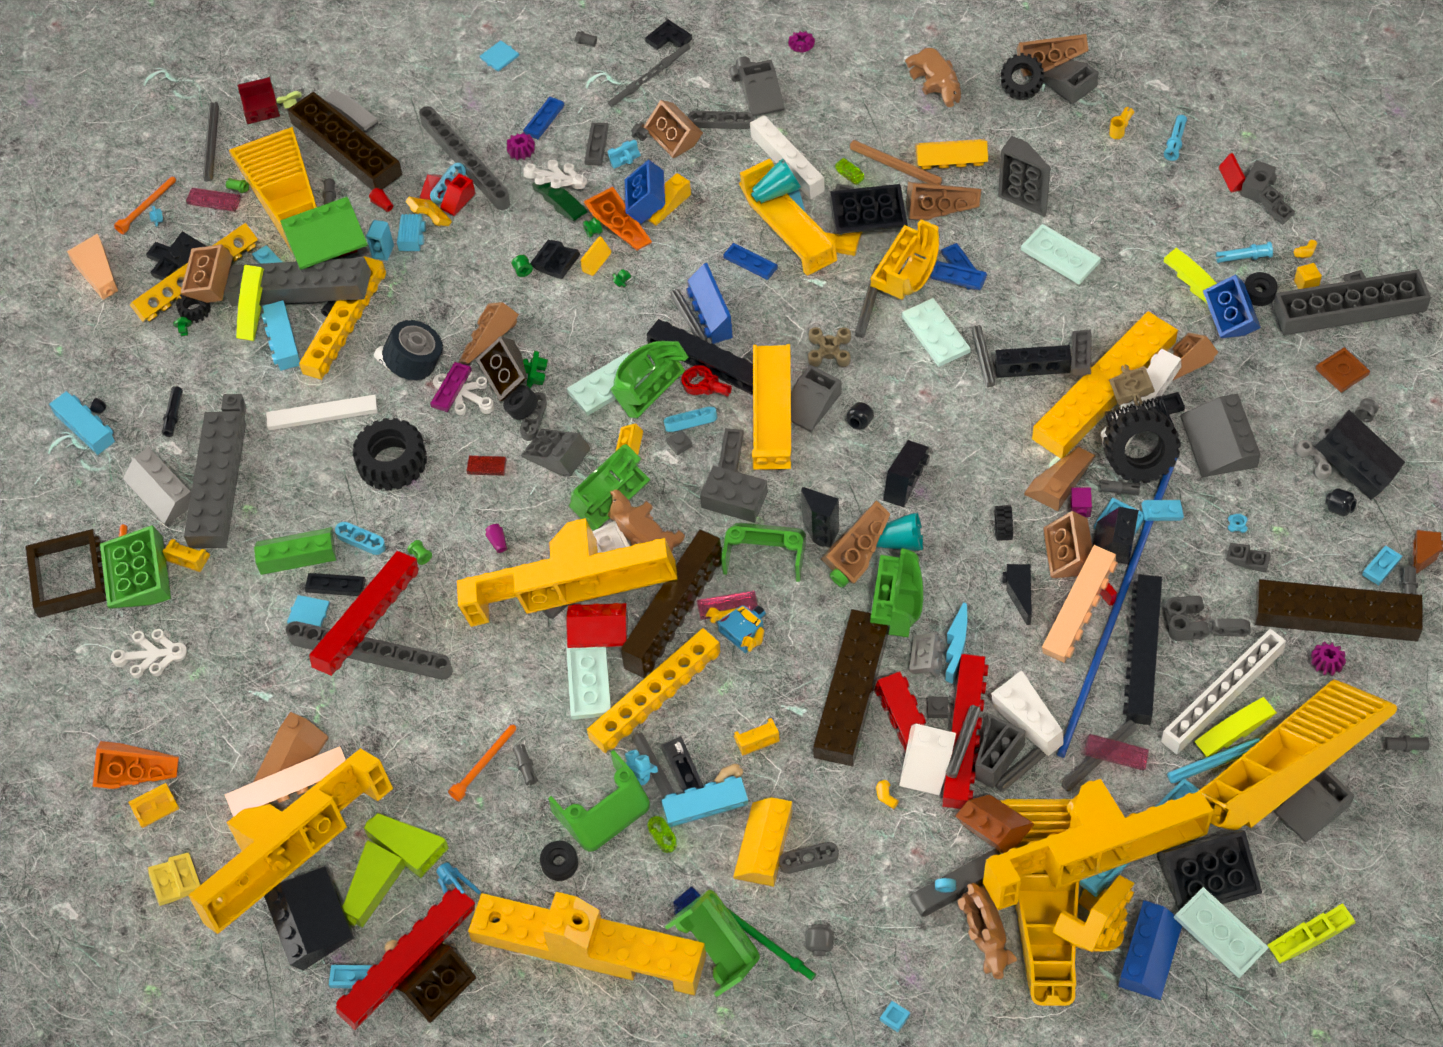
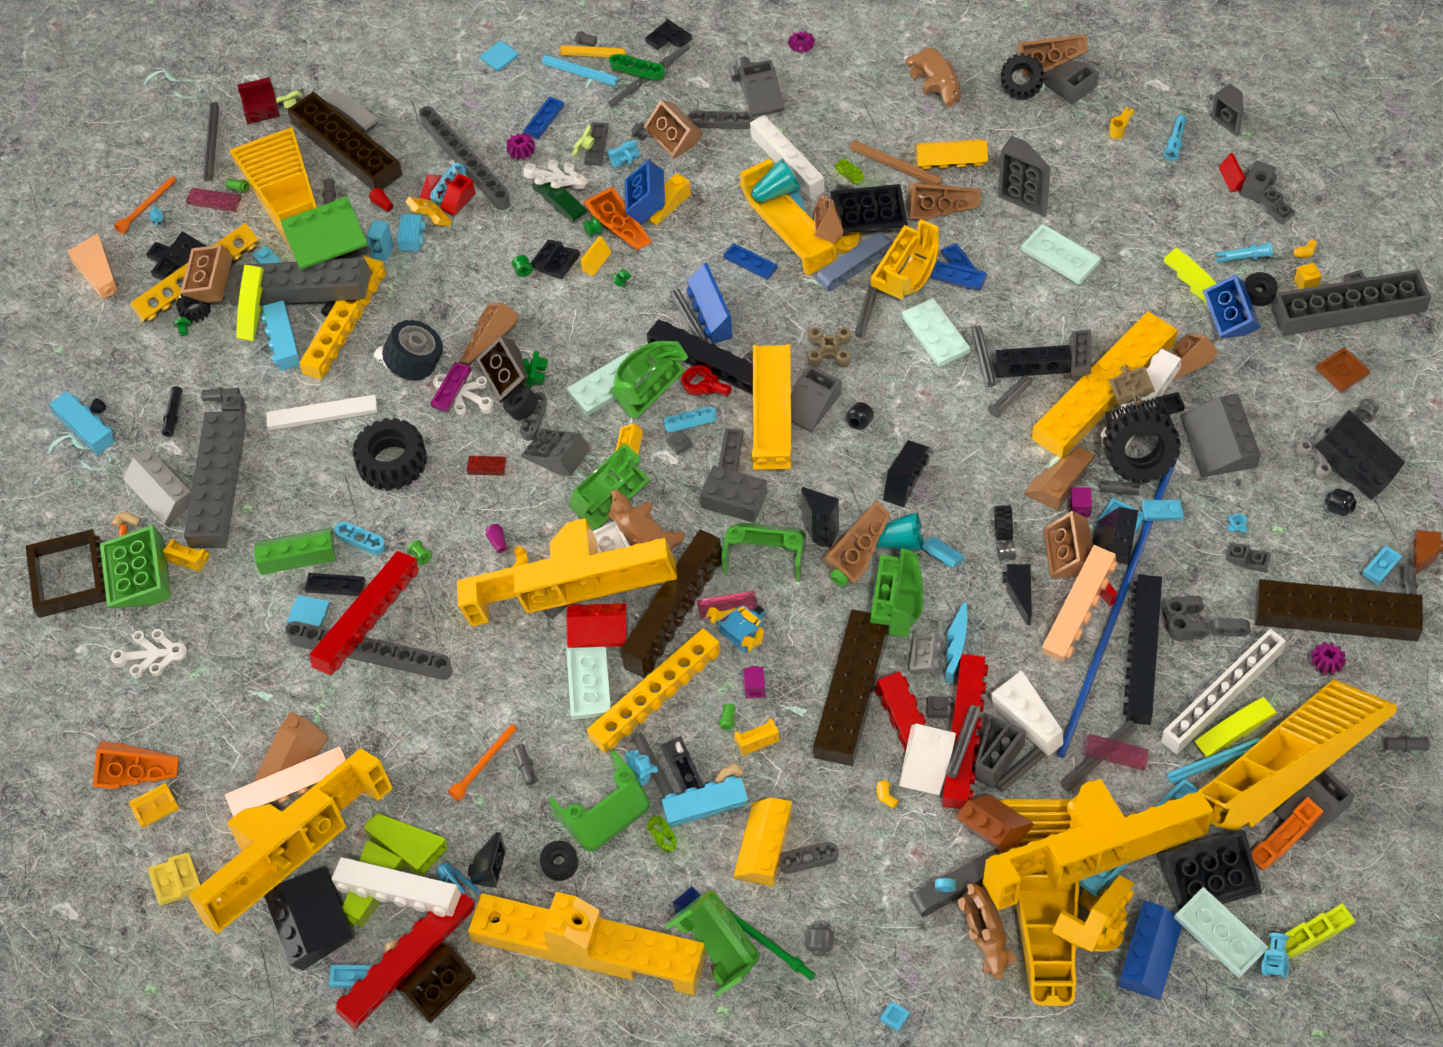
(125, 517): none -> tan arm
(217, 394): none -> dark grey pin
(396, 887): none -> white brick
(488, 863): none -> black slope
(521, 556): none -> yellow arm
(580, 70): none -> medium azure axle
(585, 142): none -> yellowish green animal
(590, 51): none -> yellow axle
(620, 63): none -> green beam
(727, 721): none -> bright green pin
(754, 682): none -> magenta brick
(827, 220): none -> medium nougat wedge
(854, 261): none -> sand blue beam
(943, 552): none -> medium azure plate
(1006, 550): none -> dark grey wheel
(1010, 396): none -> dark grey axle
(1228, 108): none -> dark grey slope
(1276, 959): none -> medium azure connector
(1287, 834): none -> orange slope

